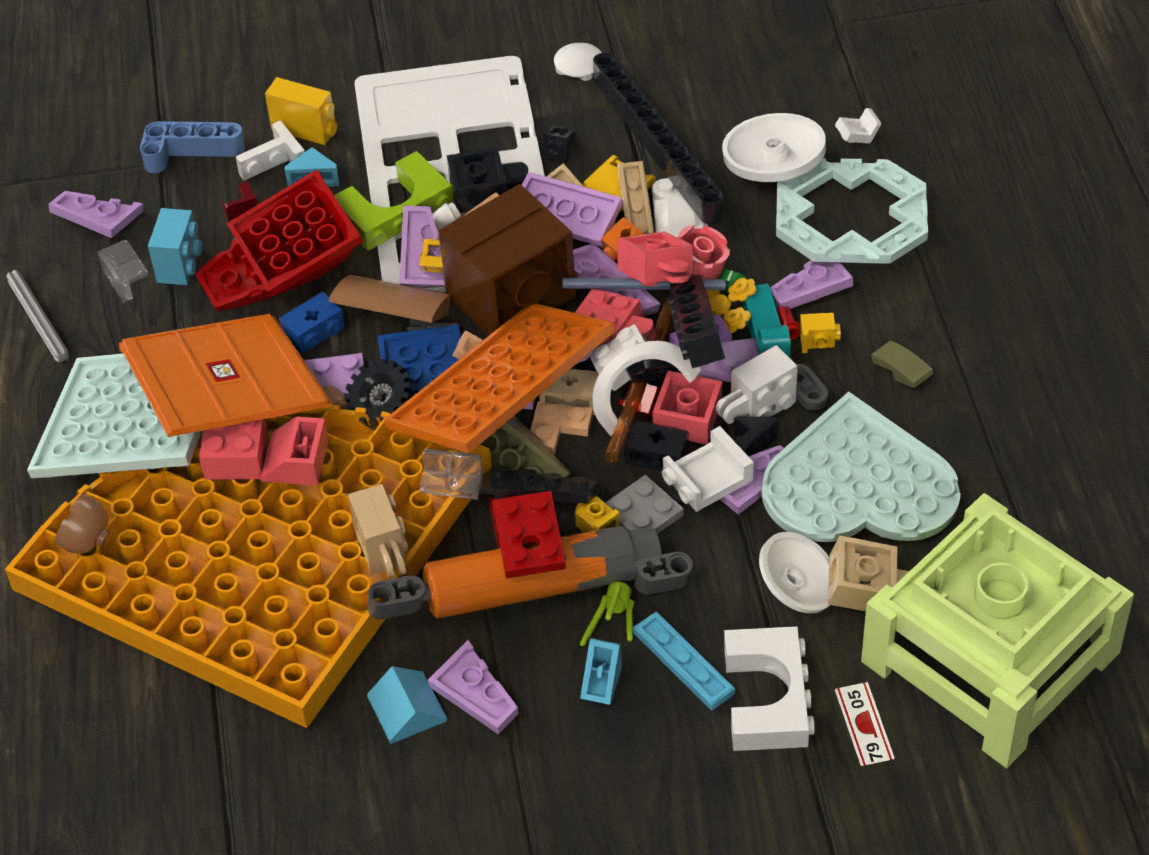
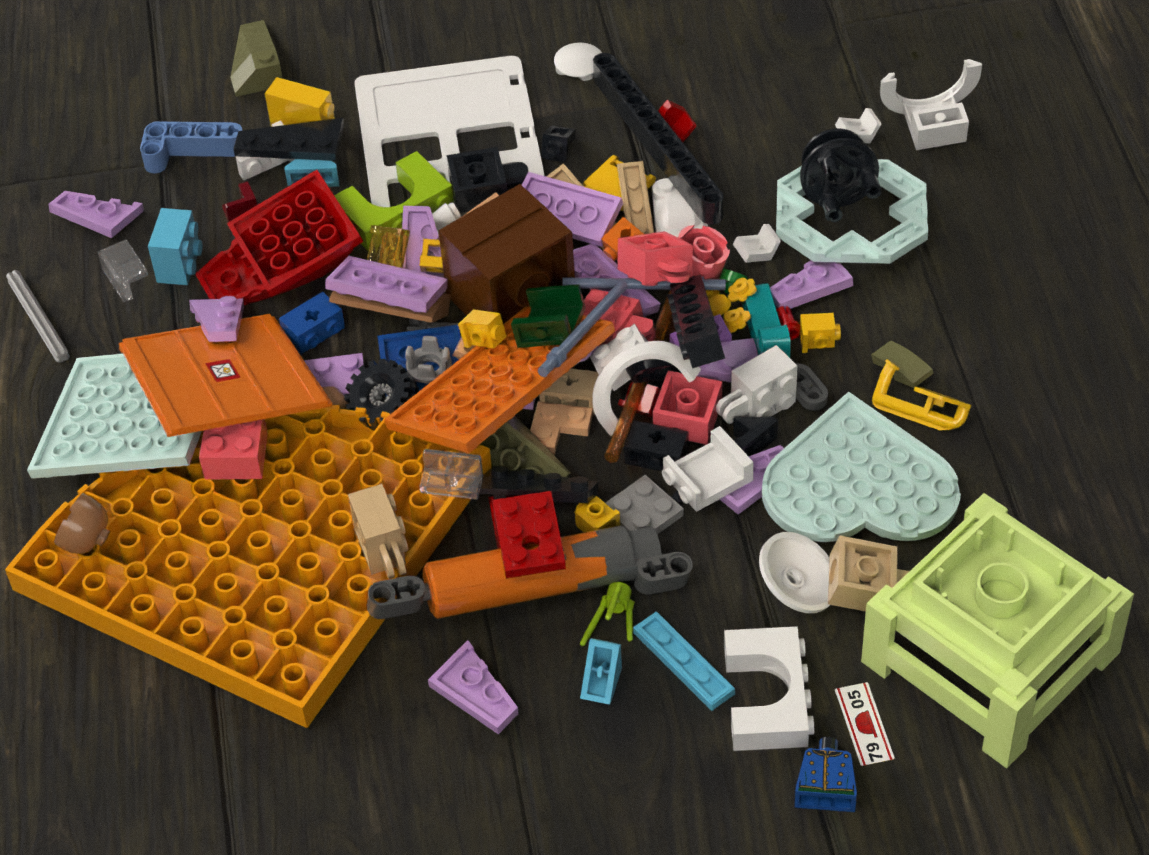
(219, 317): none -> lavender wing
(254, 60): none -> olive wedge
(294, 141): none -> black wing
(296, 452): coral slope -> none
(386, 284): none -> lavender plate
(392, 248): none -> clear yellow plate
(405, 703): medium azure slope -> none
(428, 352): none -> light grey piece
(482, 329): none -> yellow brick
(552, 316): none -> dark green panel
(559, 354): none -> sand blue bar
(677, 119): none -> red panel
(758, 247): none -> white bracket
(774, 147): white dish -> none
(826, 779): none -> blue torso
(838, 171): none -> black piece
(914, 412): none -> yellow piece
(935, 119): none -> white piece

